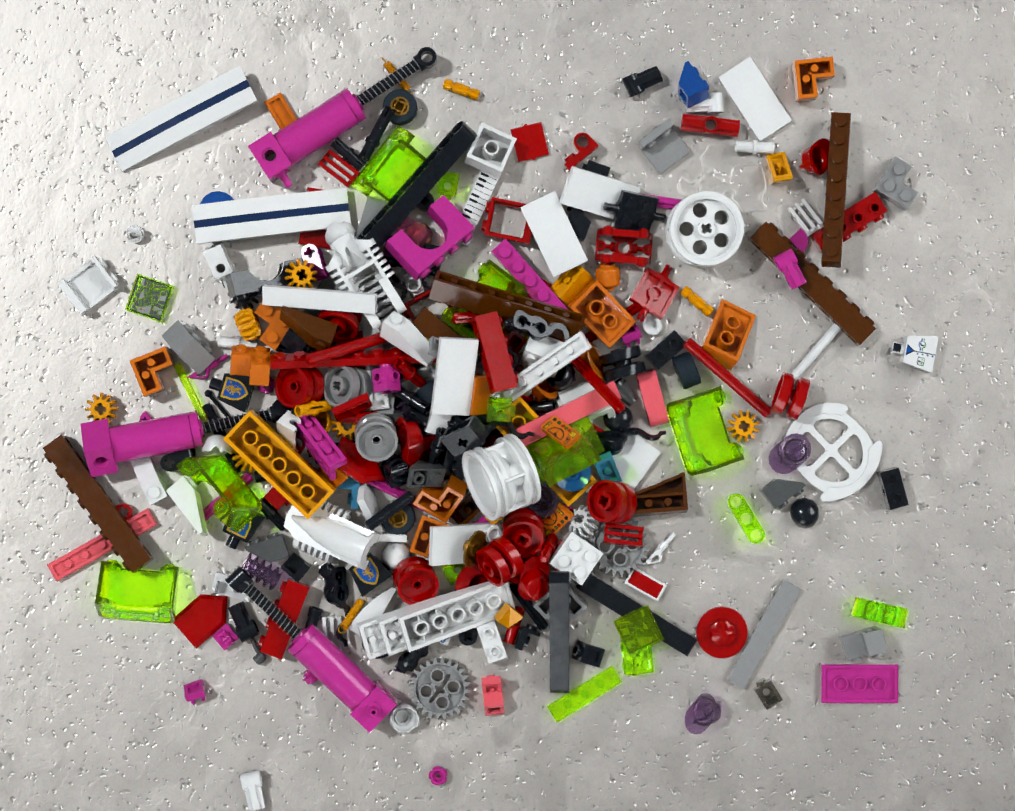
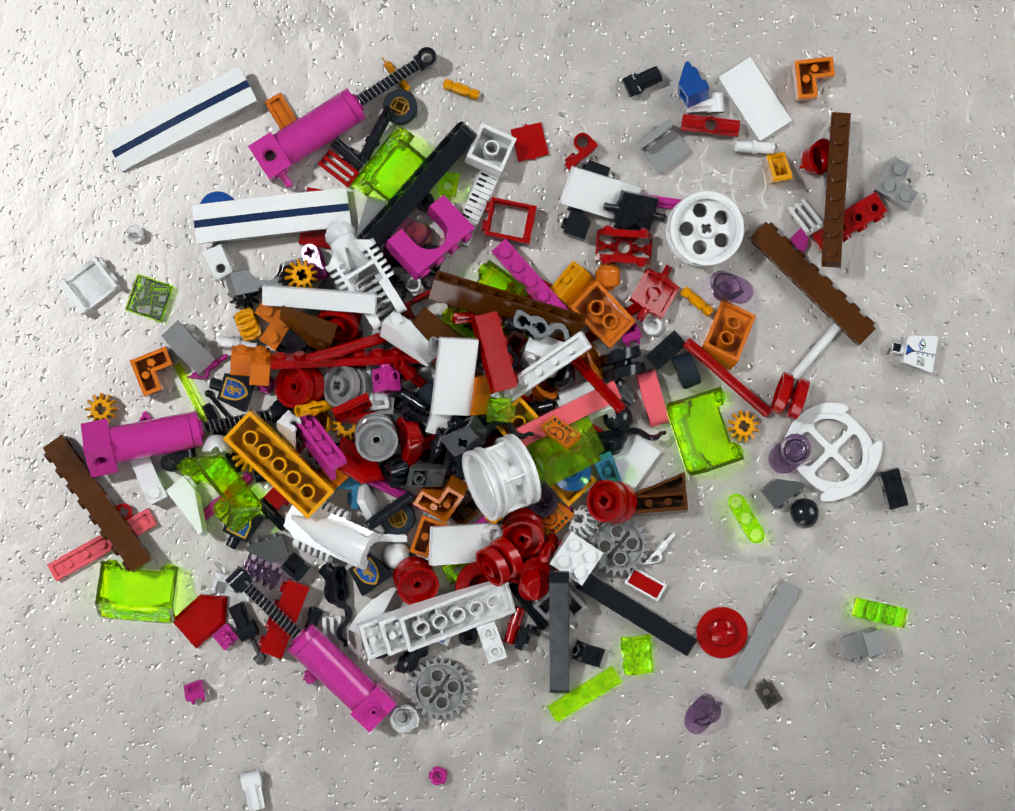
(352, 614): light orange piece -> none
(471, 546): pearl gold dish -> none
(492, 695): coral brick -> none
(508, 615): light orange slope -> none
(554, 234): white tile -> none
(638, 630): clear neon green tile -> none
(639, 536): red tile -> none
(730, 287): none -> clear purple piece
(788, 265): dark pink piece -> none
(859, 683): dark pink tile -> none

